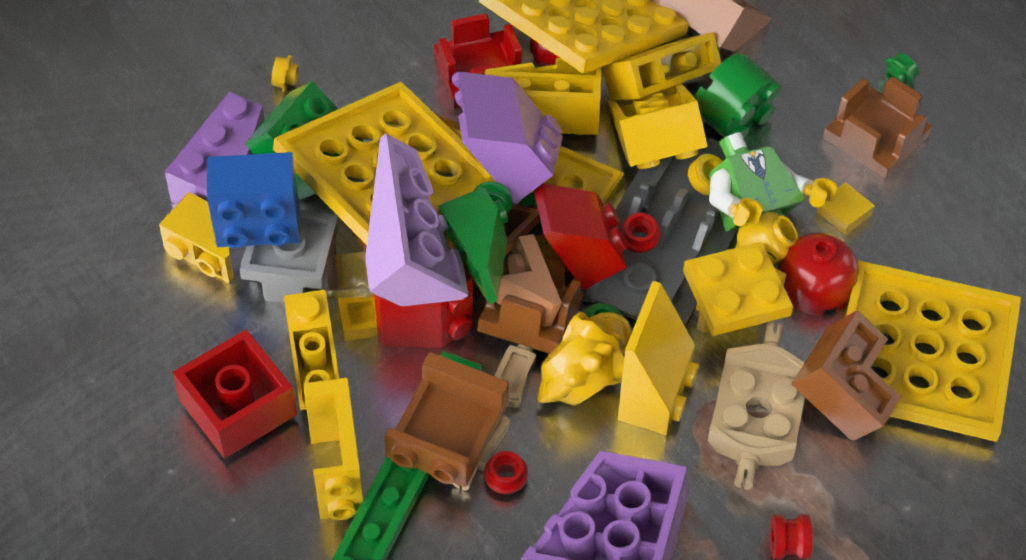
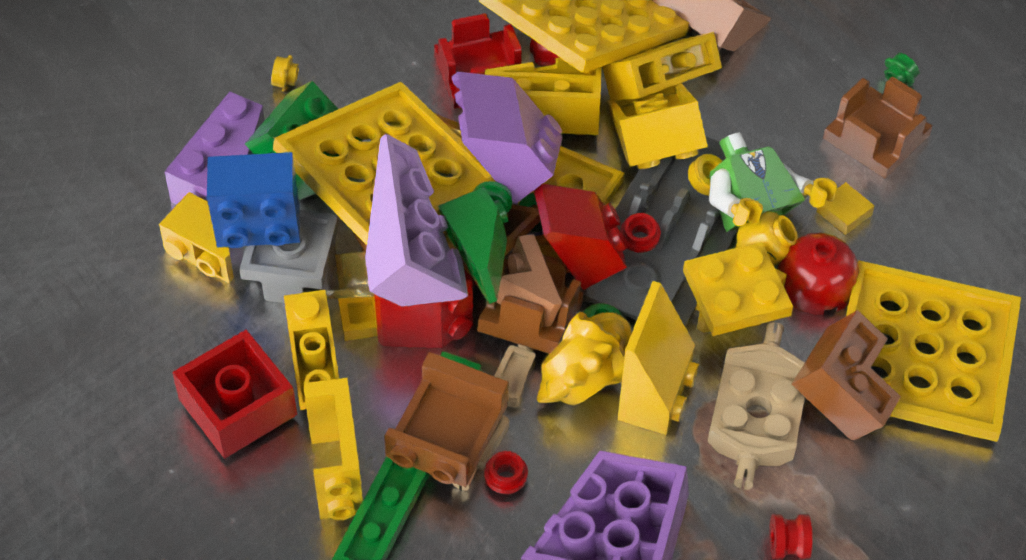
(737, 96): green brick -> none

